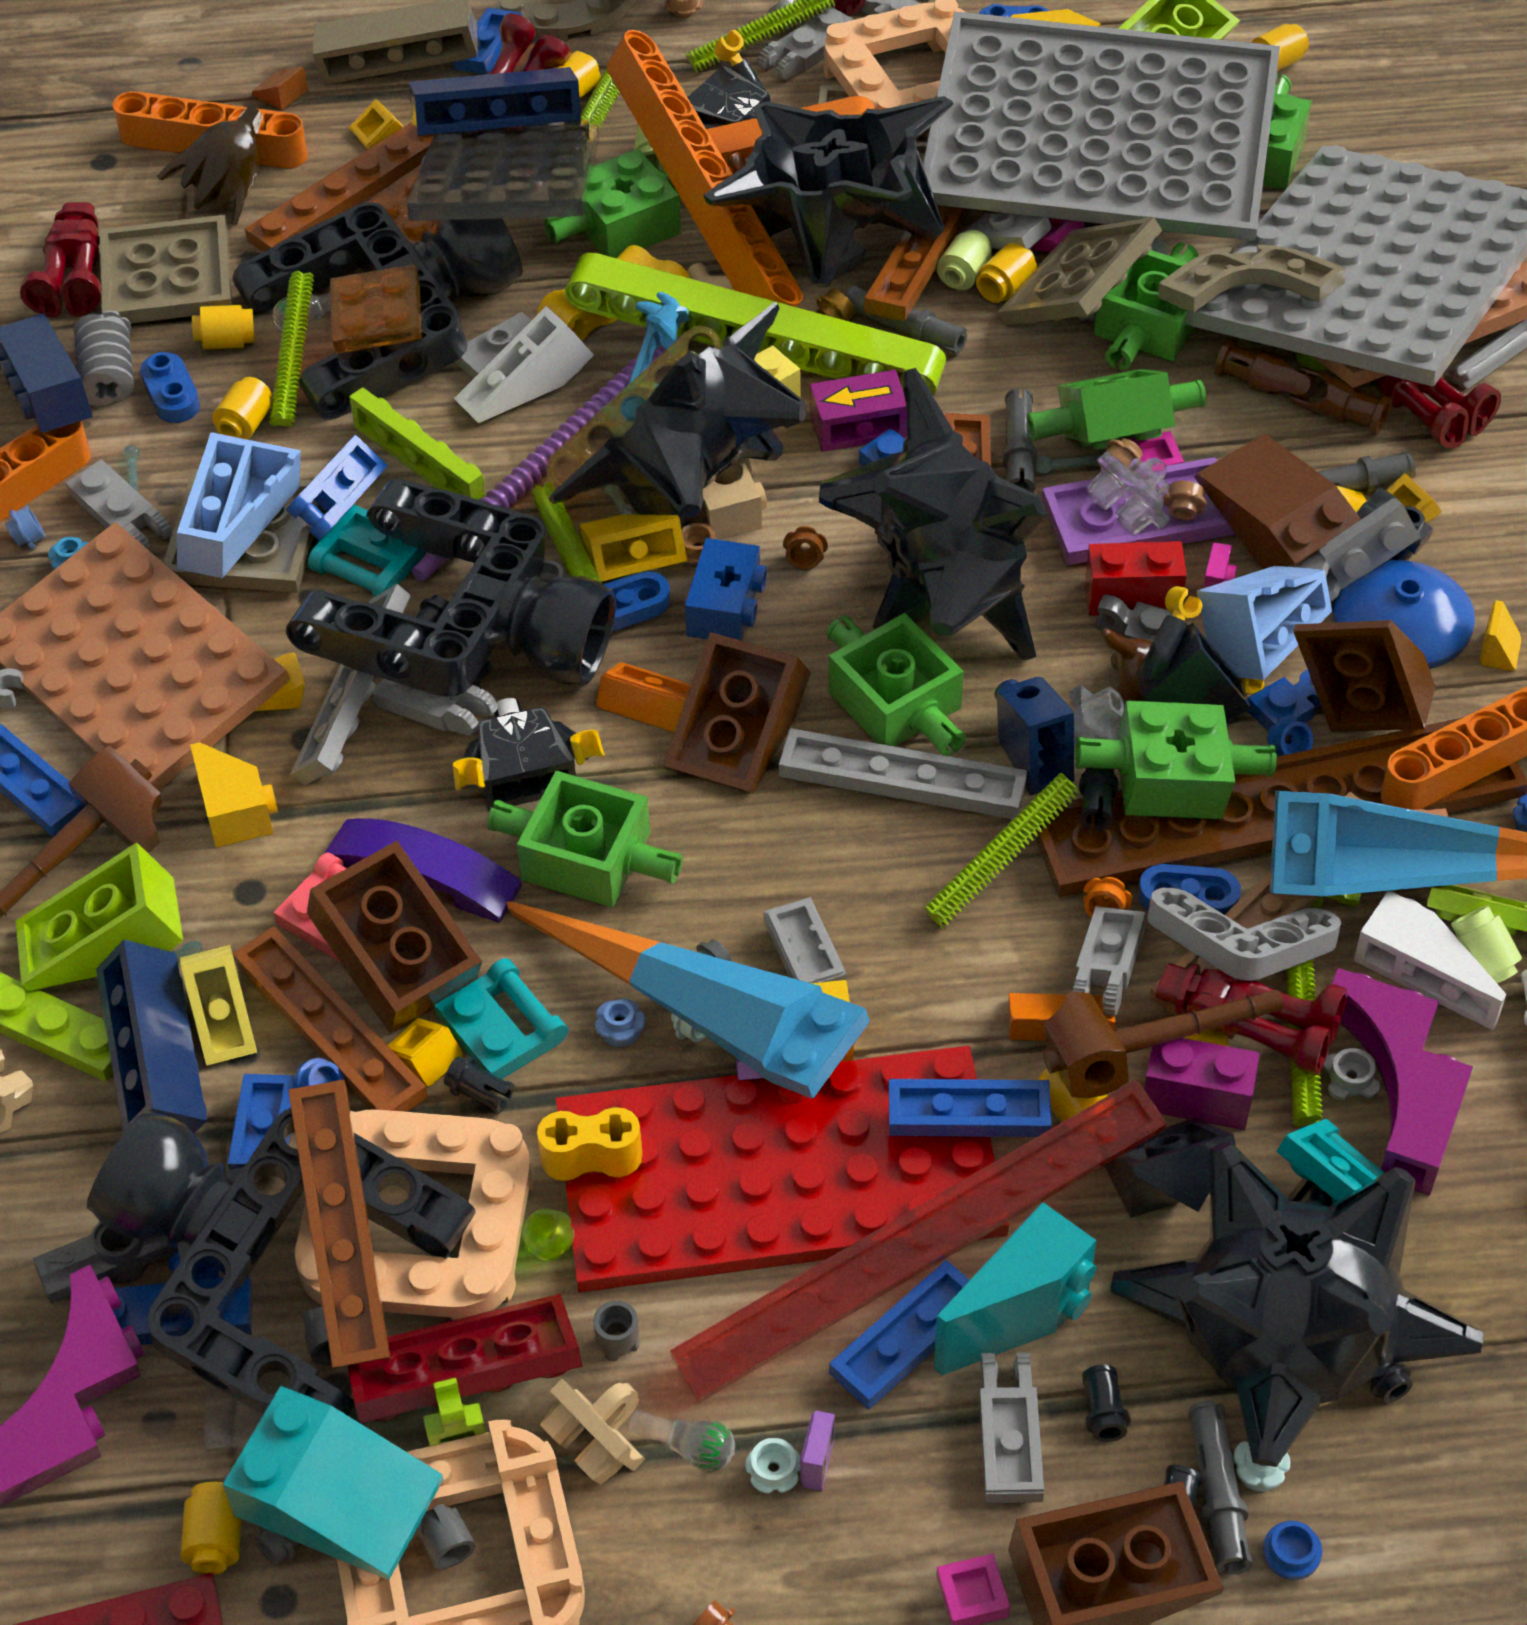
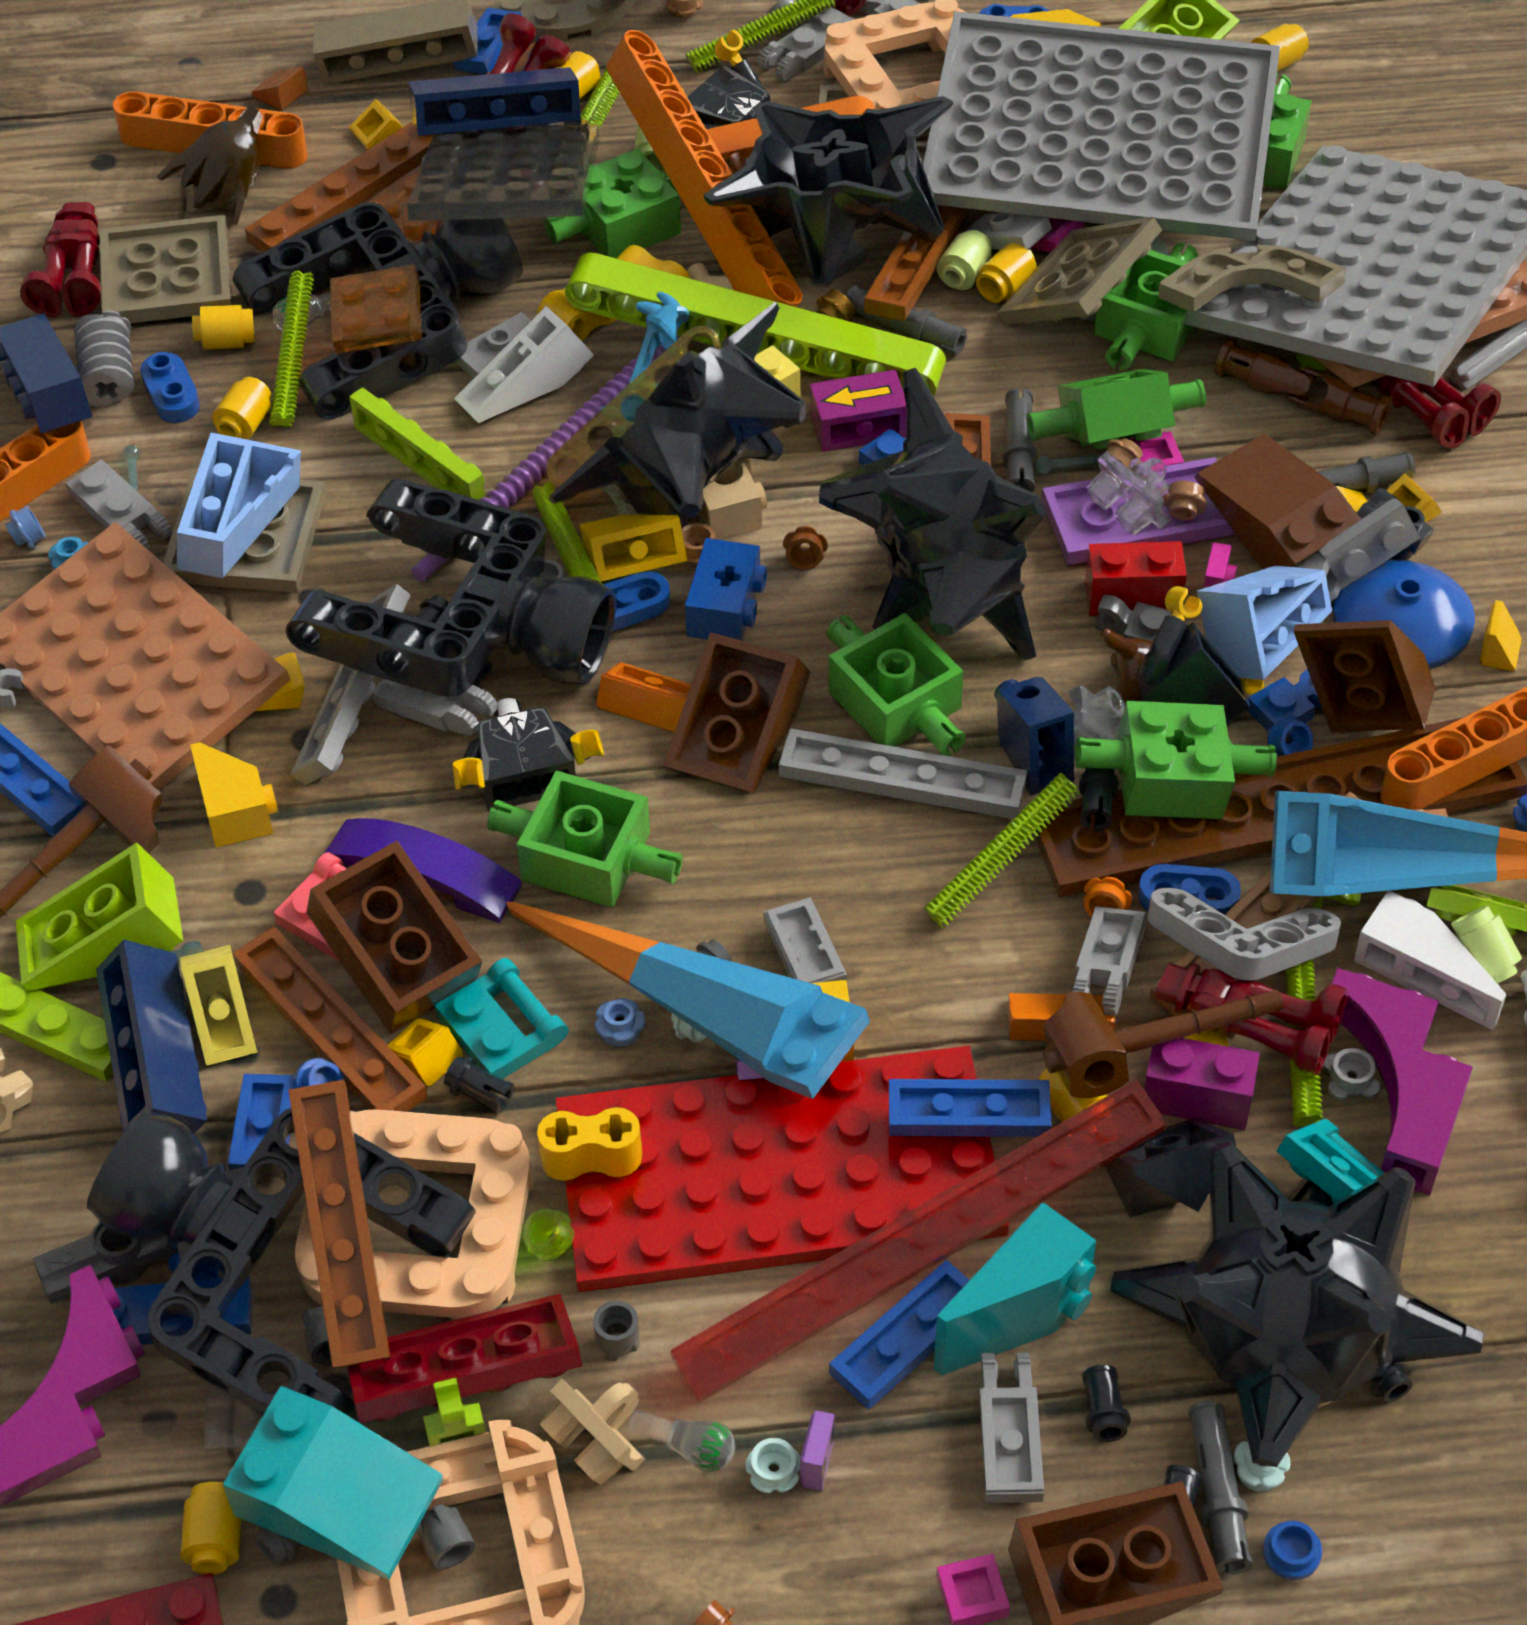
(337, 486): plate -> none
(359, 538): teal plate -> none

